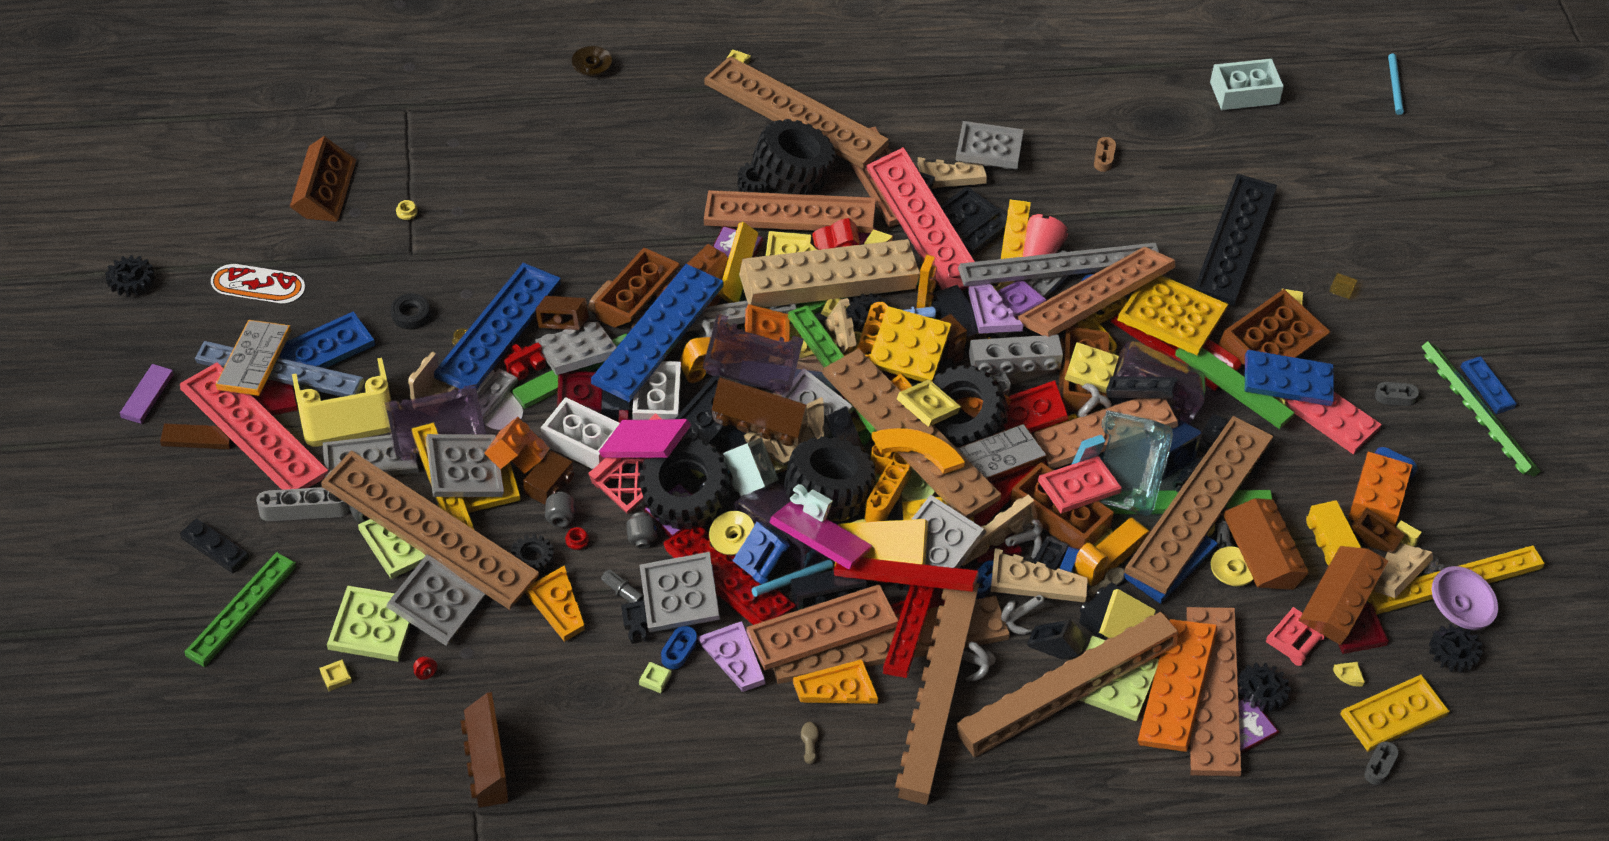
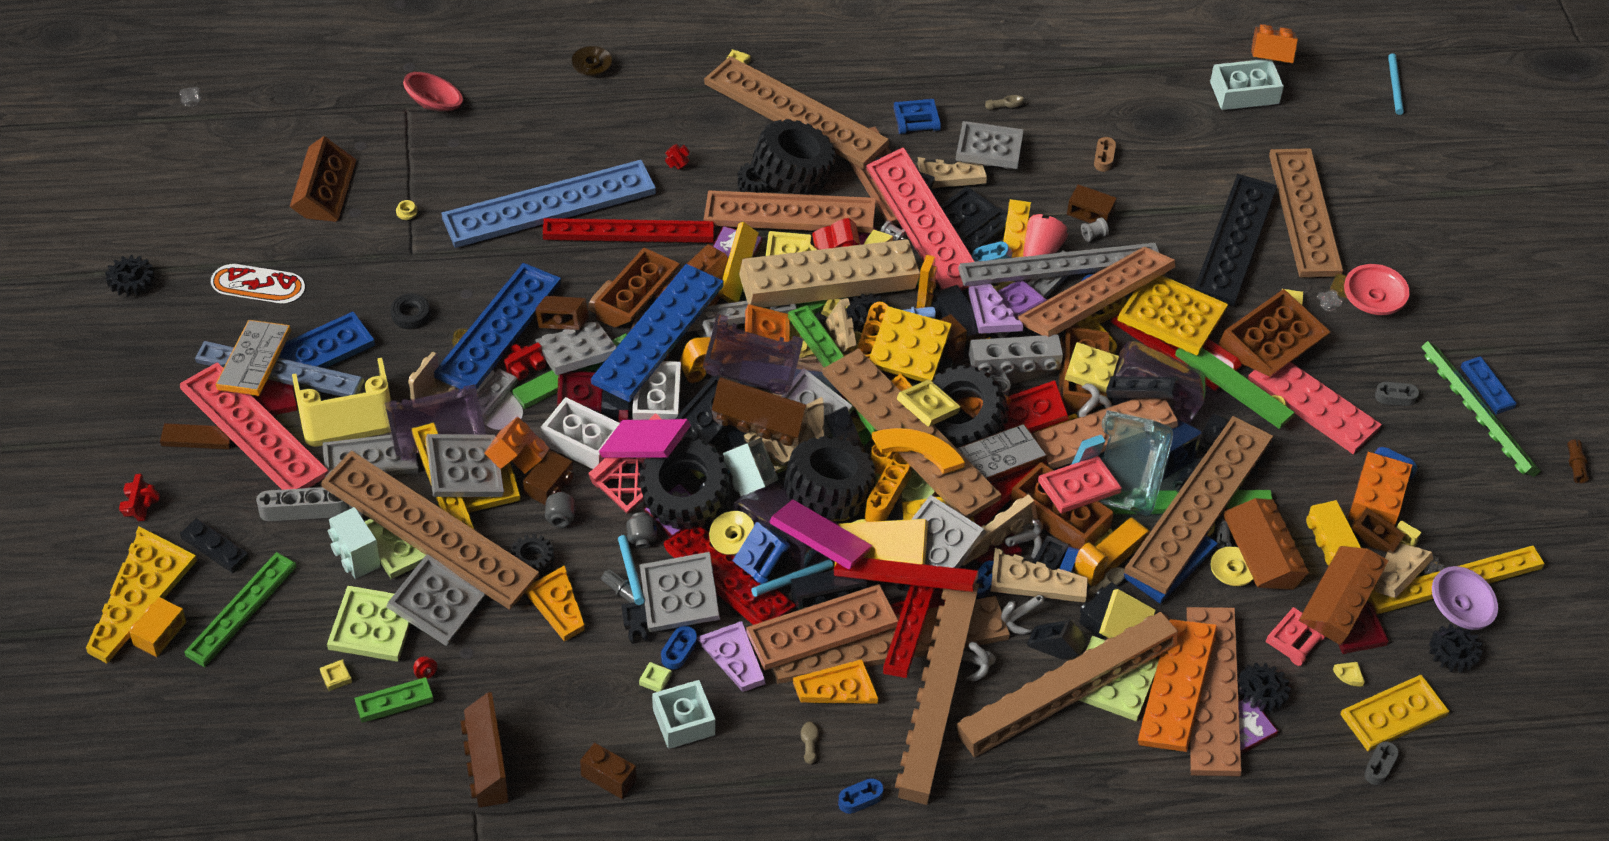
(140, 497): none -> red hips
(146, 393): medium lavender tile -> none
(147, 574): none -> yellow wing
(157, 626): none -> light orange brick
(190, 96): none -> clear plate
(354, 543): none -> light aqua brick
(393, 699): none -> bright green plate
(432, 92): none -> coral dish
(552, 201): none -> medium blue plate
(576, 533): red plate -> none
(608, 770): none -> reddish brown brick
(628, 230): none -> red plate
(631, 570): none -> medium azure bar
(677, 156): none -> red gear
(683, 714): none -> light aqua brick
(814, 502): light aqua plate -> none
(860, 796): none -> blue beam
(889, 228): none -> light grey bush
(916, 111): none -> blue plate
(992, 252): none -> dark azure beam
(1010, 101): none -> dark tan piece
(1090, 205): none -> reddish brown brick
(1094, 229): none -> light grey bush
(1274, 44): none -> orange brick
(1289, 377): blue plate -> none
(1305, 213): none -> medium nougat plate
(1329, 300): none -> clear plate
(1376, 289): none -> coral dish
(1577, 461): none -> reddish brown pin

